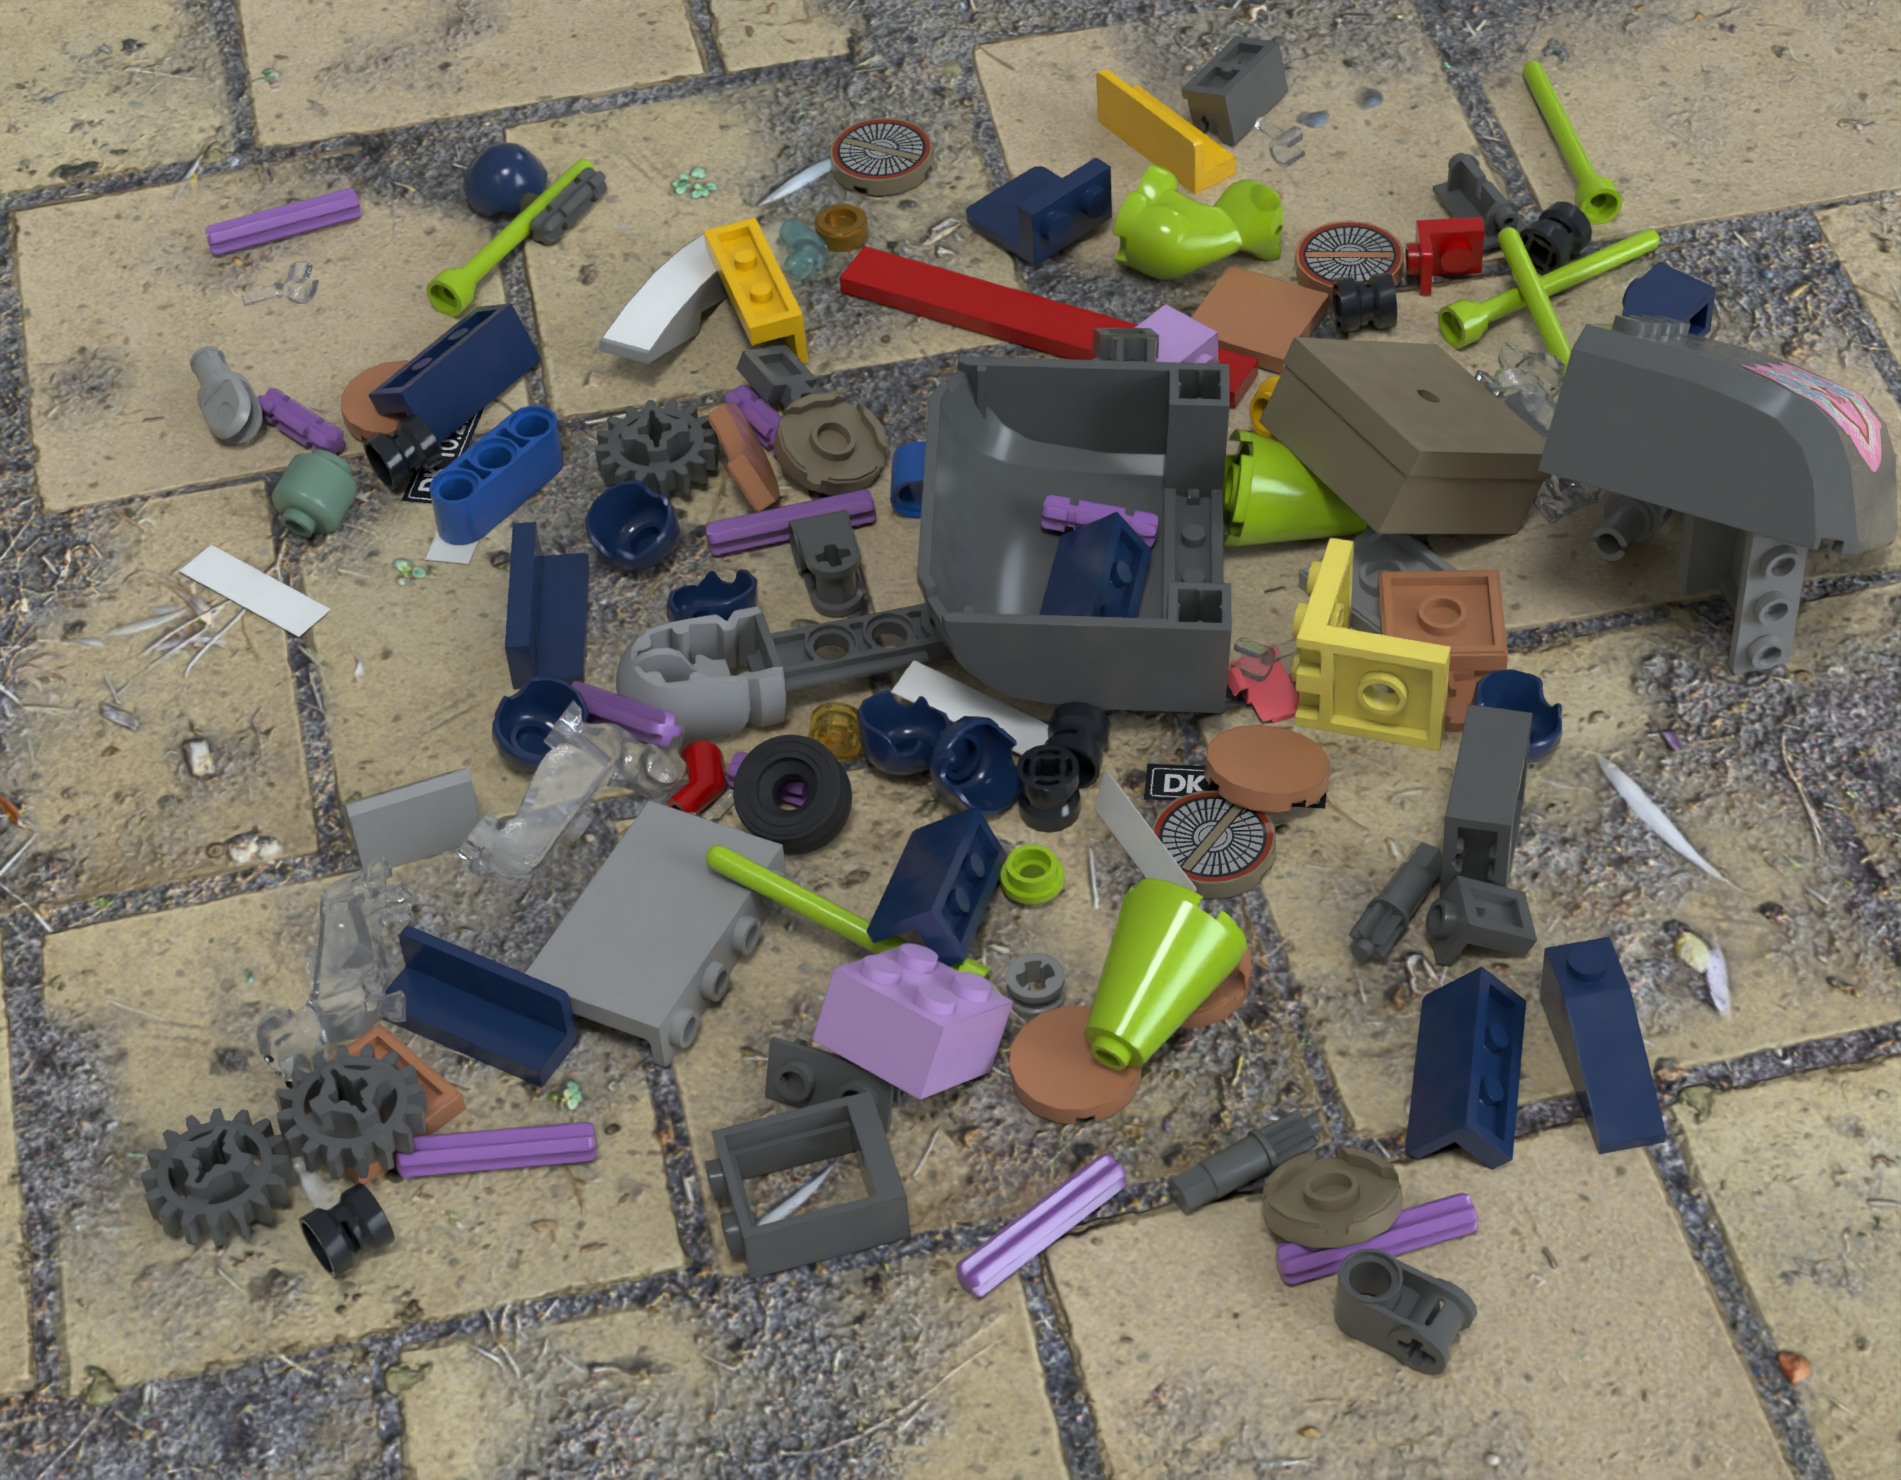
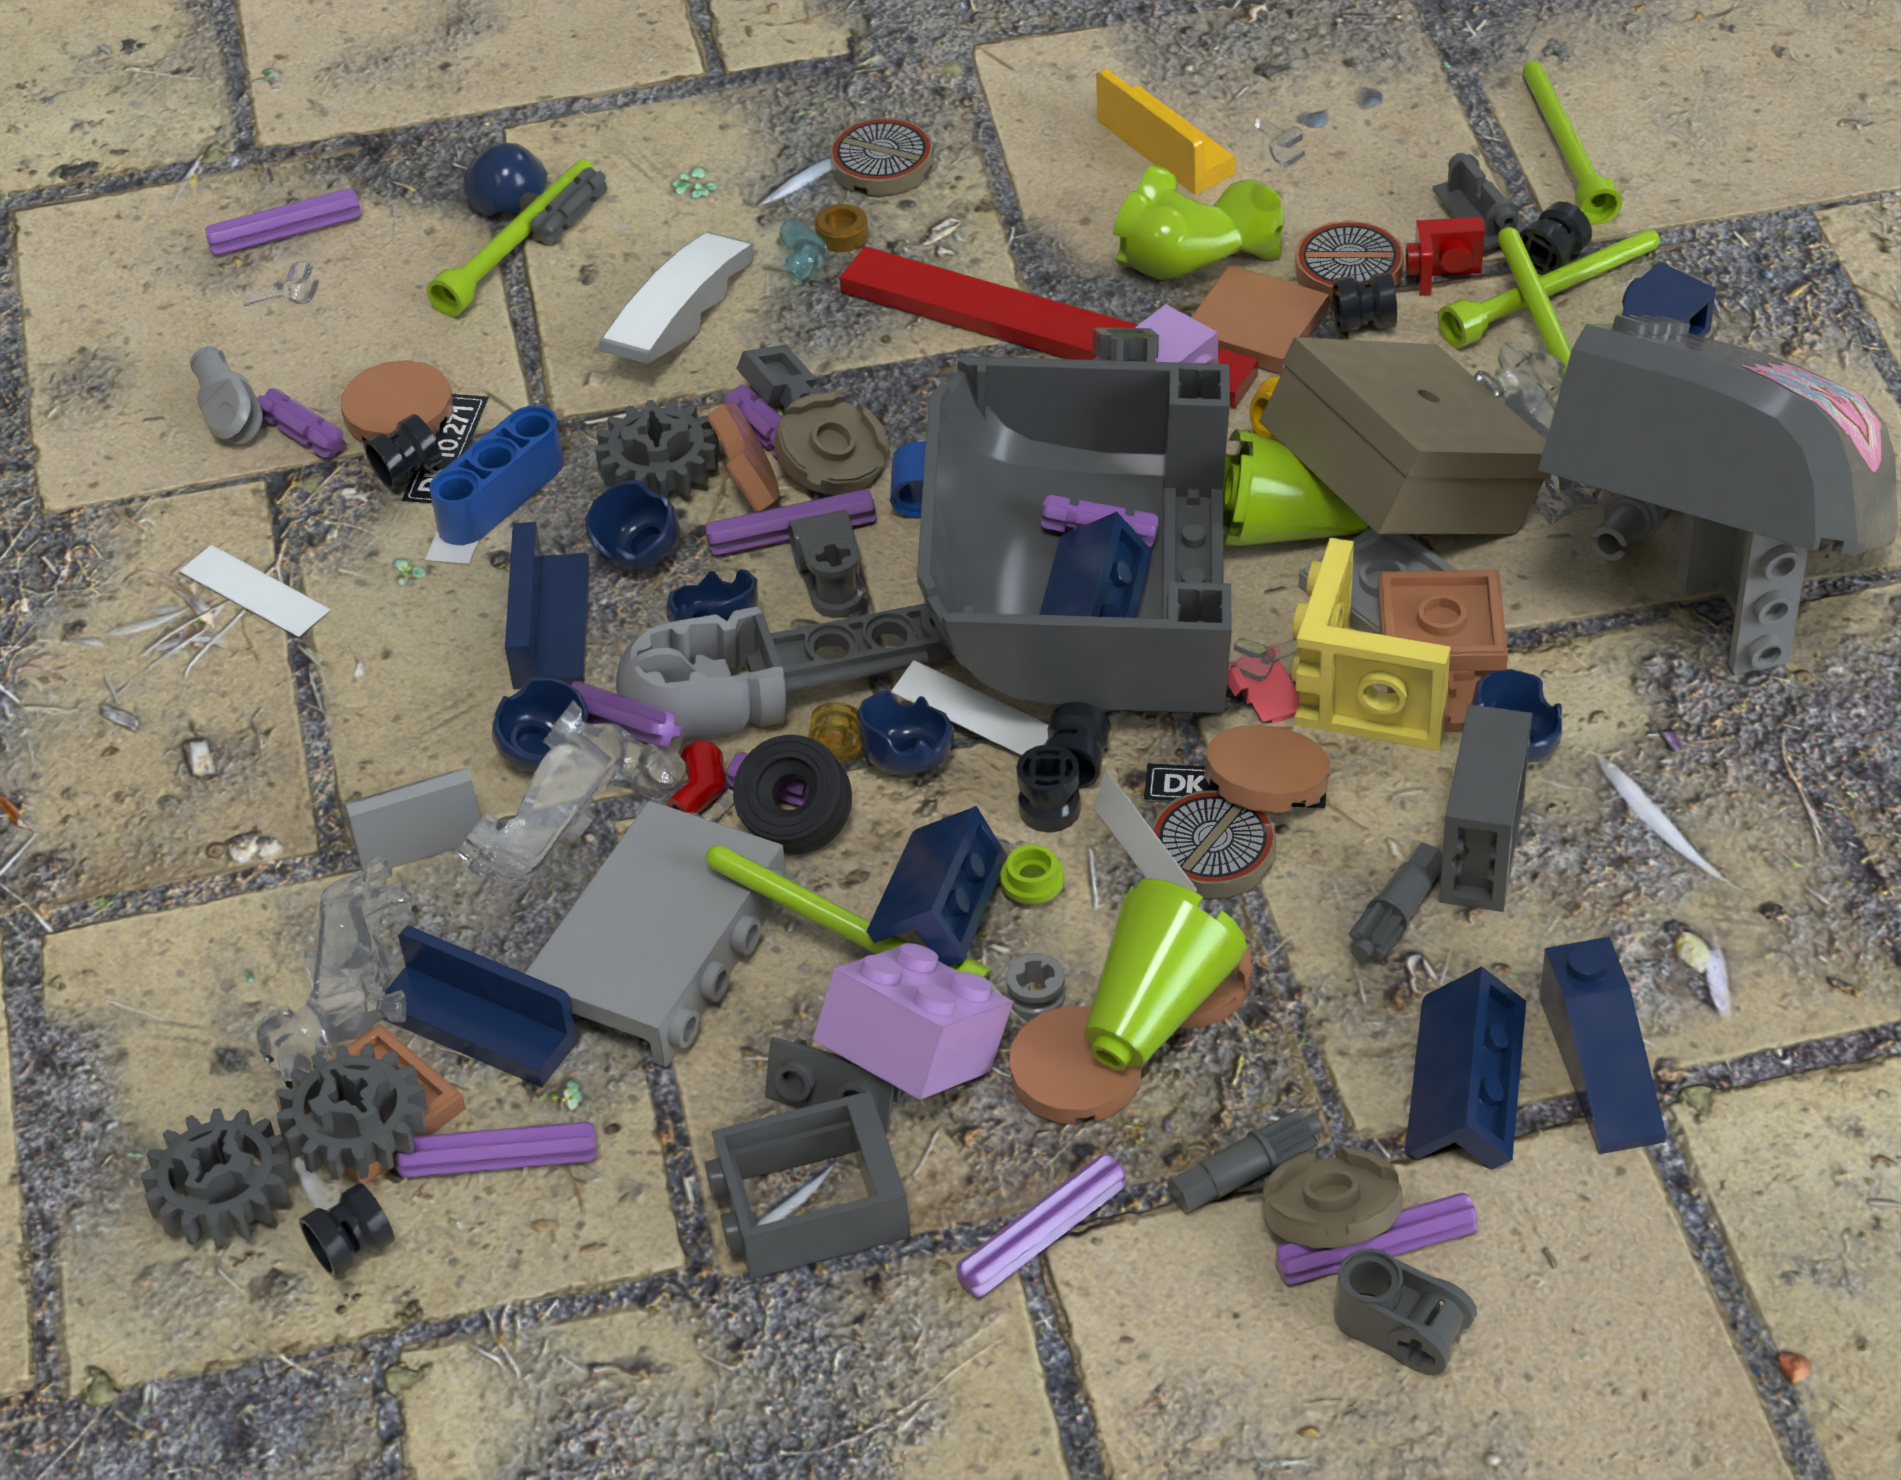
(315, 493): sand green head -> none
(460, 370): dark blue panel -> none
(756, 285): yellow panel -> none
(974, 765): dark blue hair -> none
(1043, 211): dark blue bracket -> none
(1237, 87): dark grey hinge -> none
(1479, 916): dark grey bracket -> none

